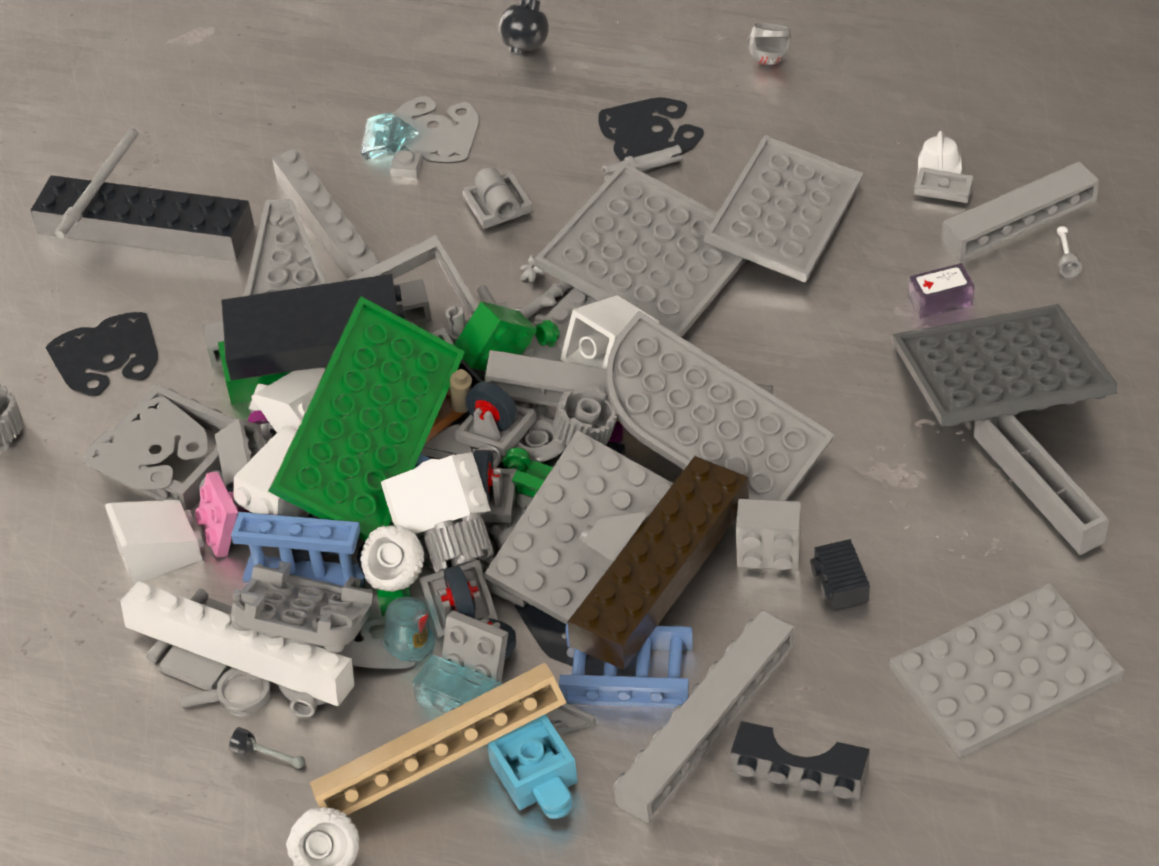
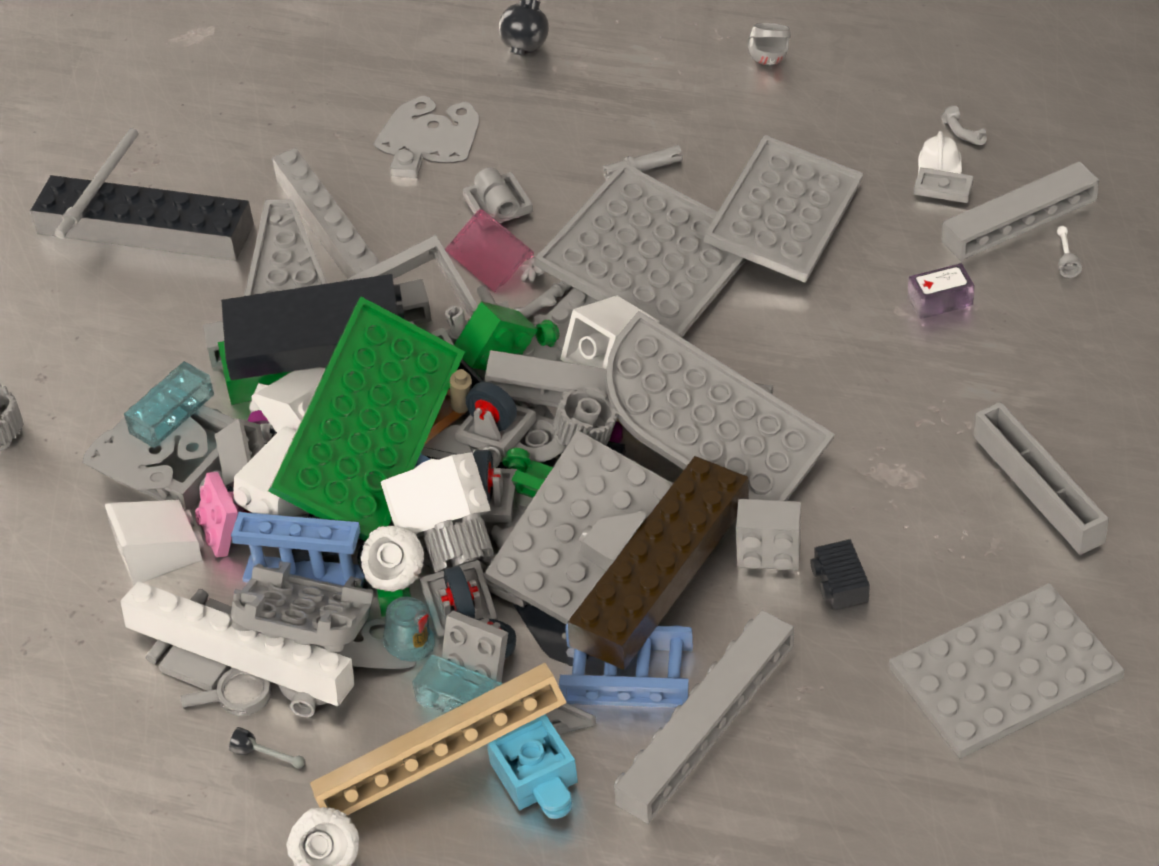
(103, 340): black piece -> none
(169, 404): none -> clear light blue brick
(384, 134): clear light blue slope -> none
(488, 250): none -> clear pink piece
(634, 126): black piece -> none
(837, 771): black arch -> none
(951, 116): none -> light grey piece
(1003, 365): dark grey plate -> none

